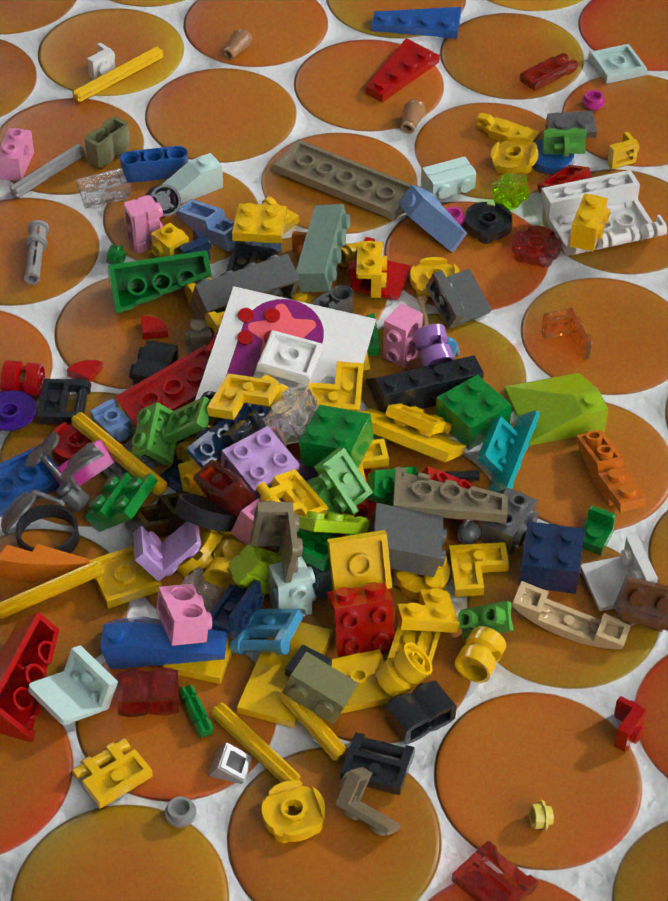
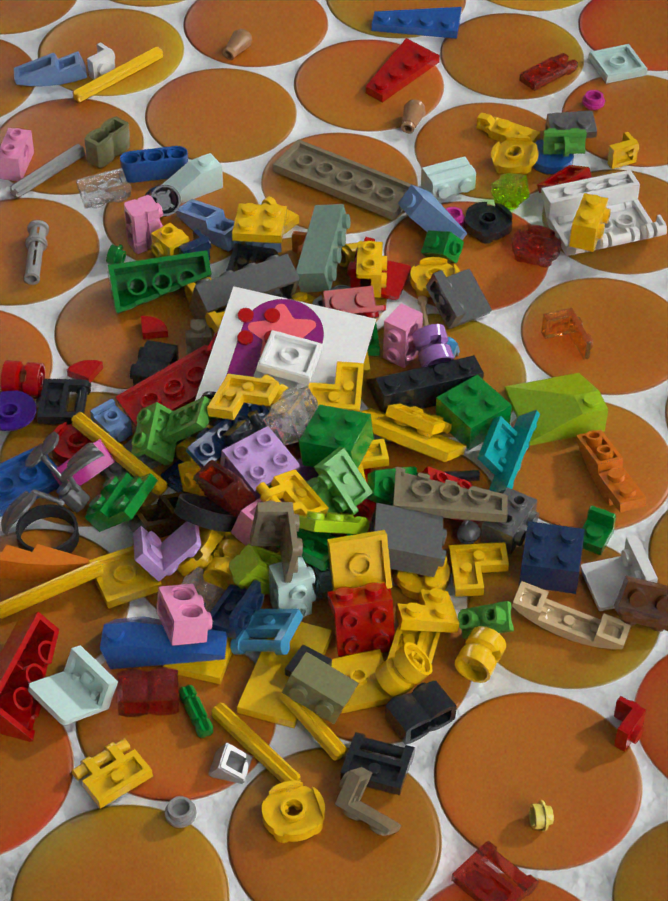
(51, 70): none -> medium blue slope
(353, 300): none -> bracket
(443, 245): none -> green bracket

